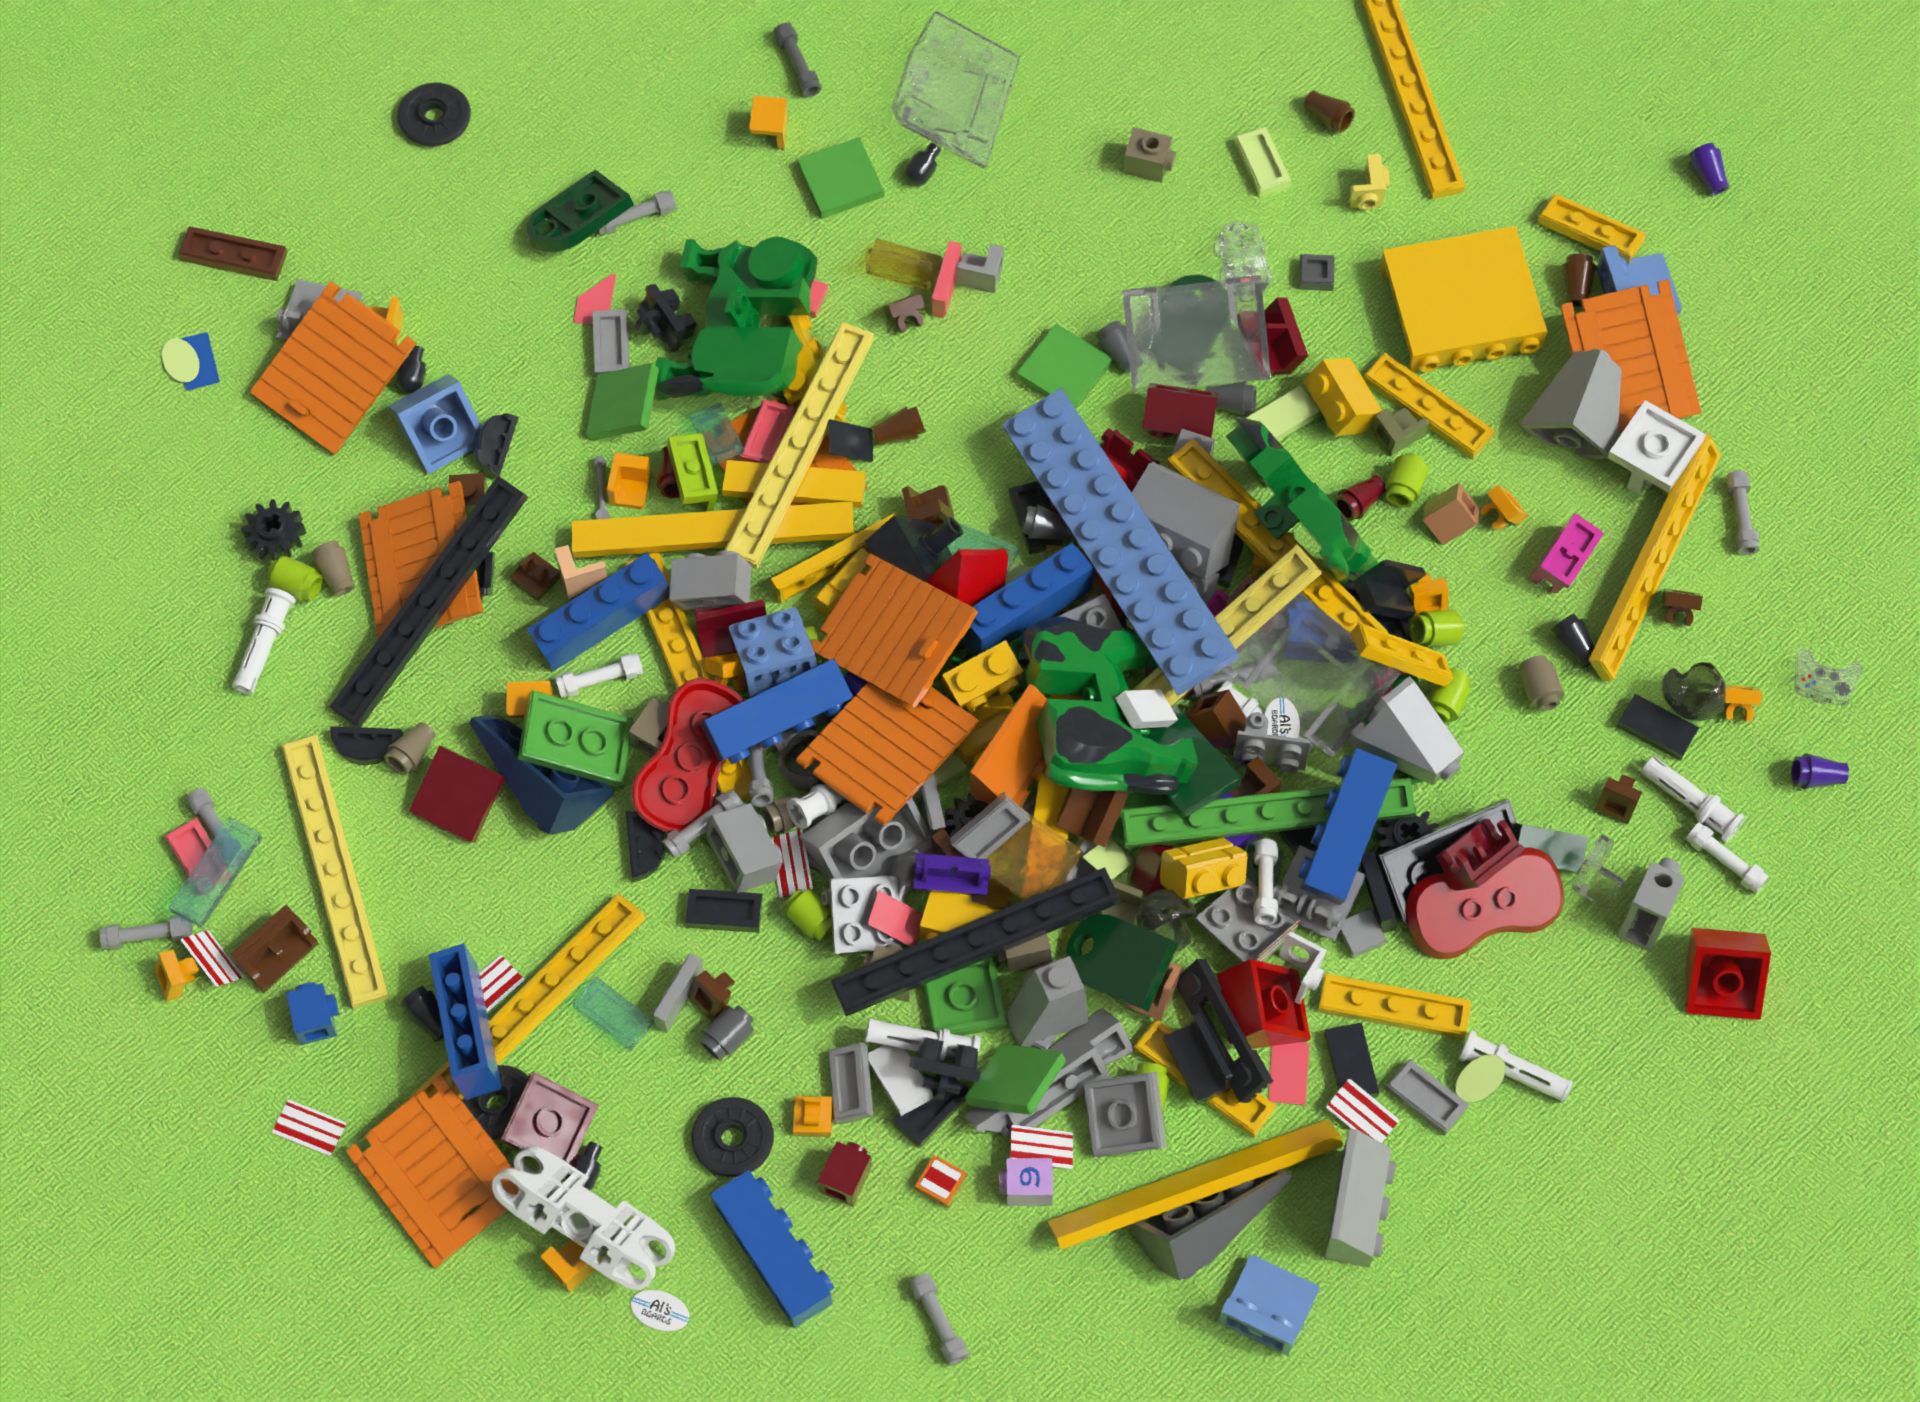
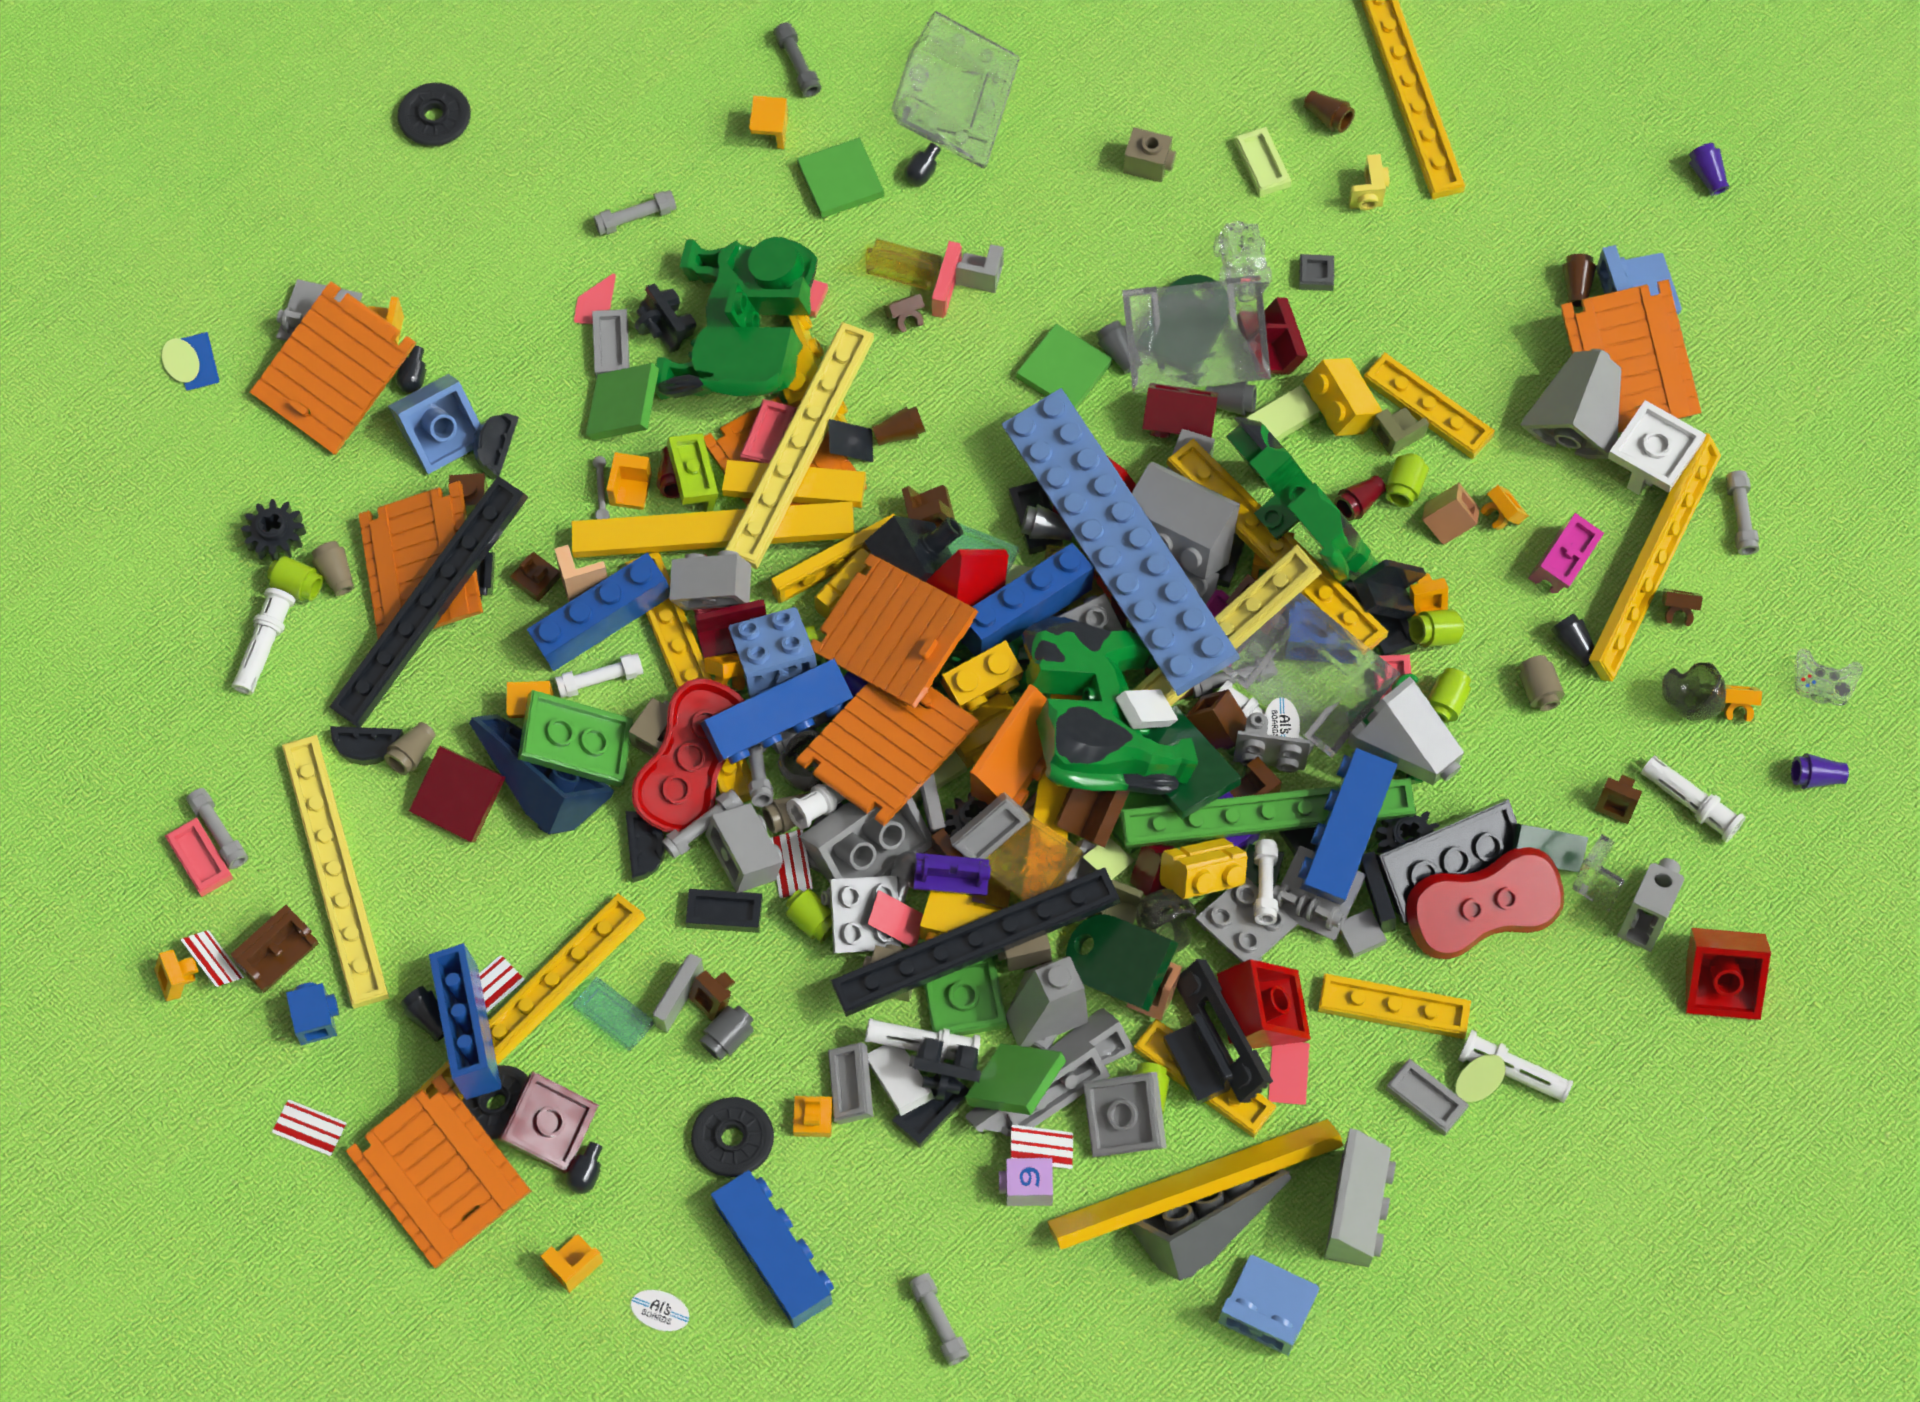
(114, 936): light grey bar -> none
(215, 872): clear light blue tile -> none
(233, 253): copper tile -> none
(564, 1209): white piece -> none
(577, 213): dark green tile -> none
(718, 433): clear light blue tile -> none
(845, 1172): dark red brick -> none
(940, 1181): tile -> none
(1119, 450): dark red hinge -> none
(1277, 943): sticker -> none
(1311, 965): white bracket -> none
(1351, 1057): black tile -> none
(1362, 1111): sticker -> none
(1402, 654): yellow tile -> none
(1464, 299): yellow panel -> none
(1479, 854): dark red hinge -> none
(1591, 227): yellow tile -> none
(1657, 727): black tile -> none
(1752, 877): white bar -> none

